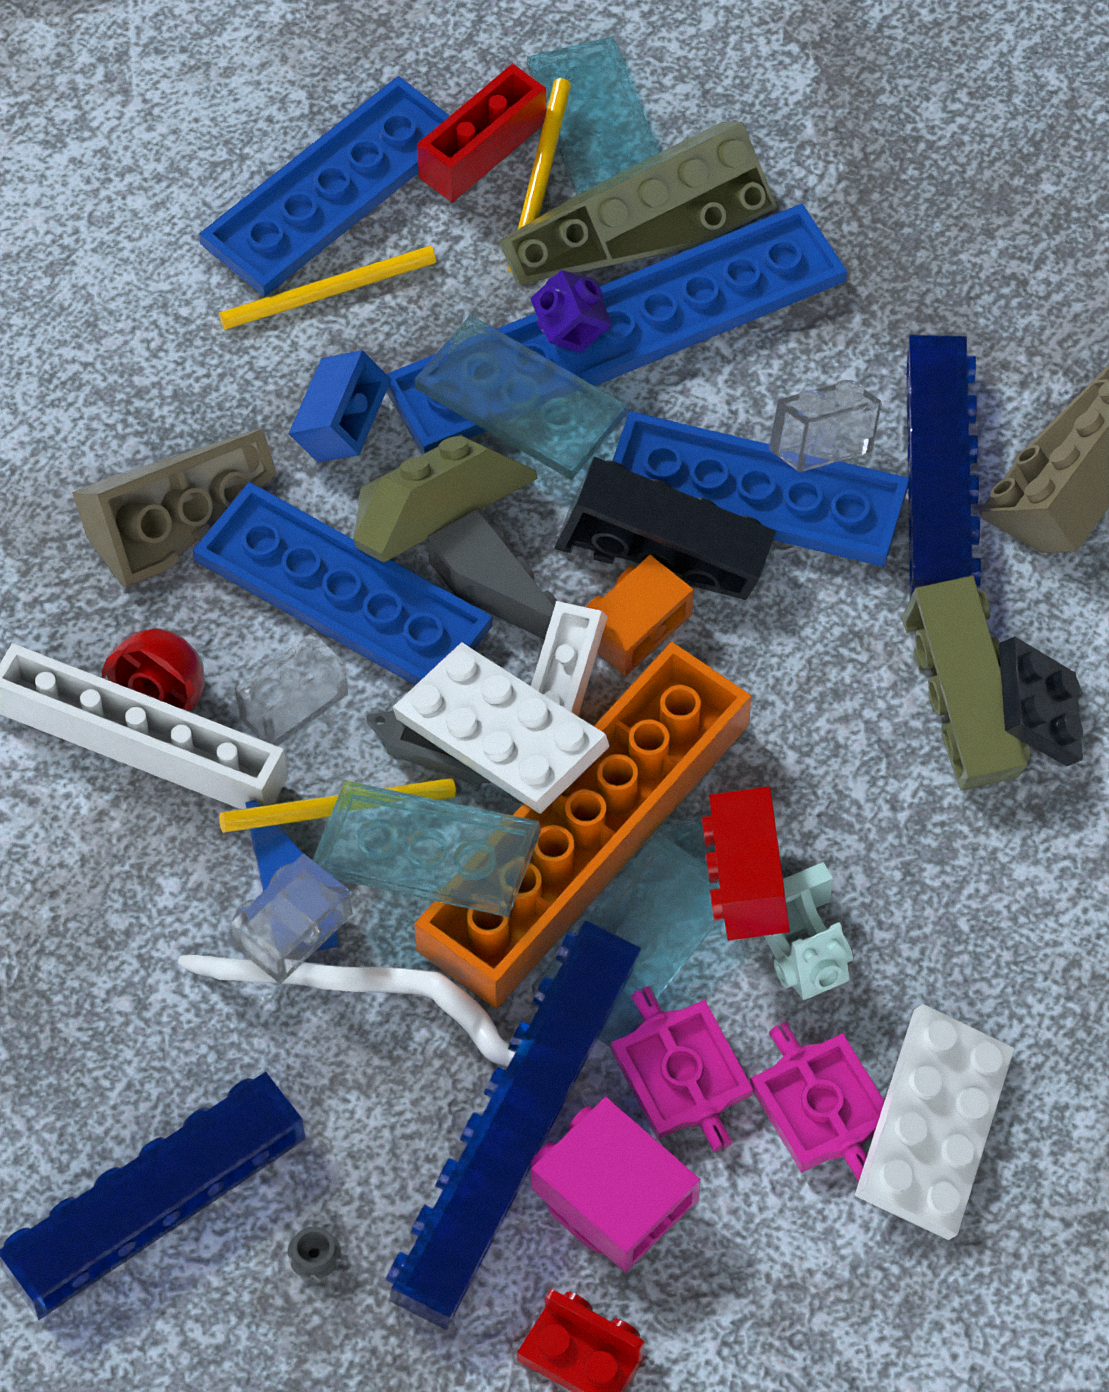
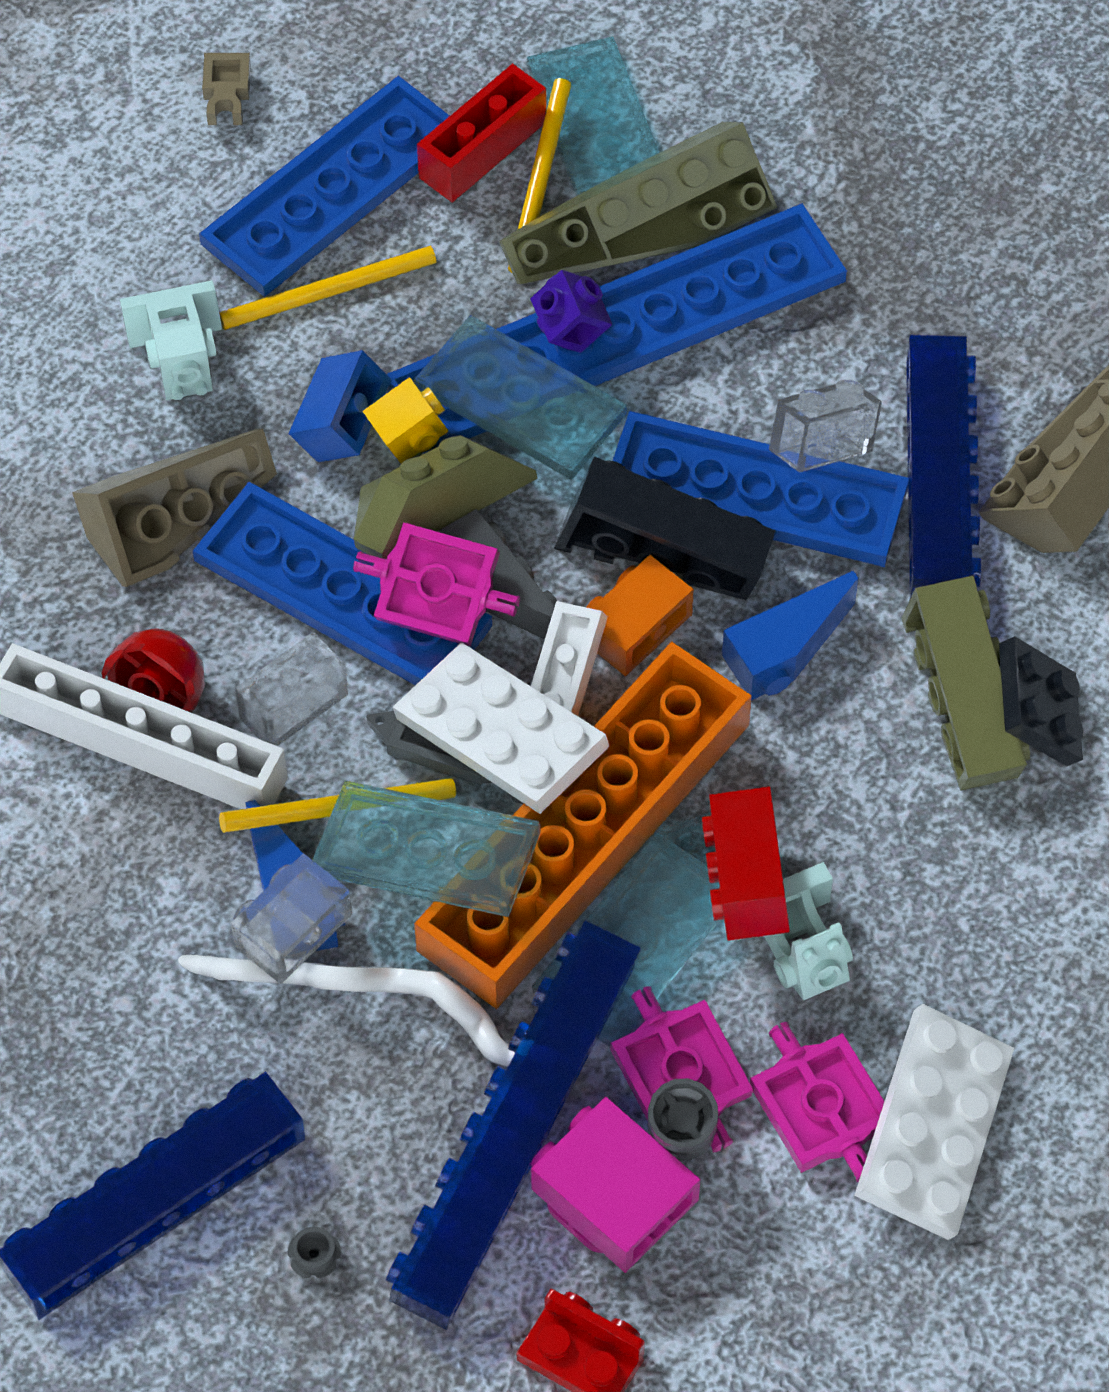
(176, 346): none -> light aqua tile
(225, 84): none -> dark tan plate
(407, 420): none -> yellow brick
(436, 584): none -> dark pink plate
(683, 1118): none -> dark grey wheel
(780, 642): none -> blue slope

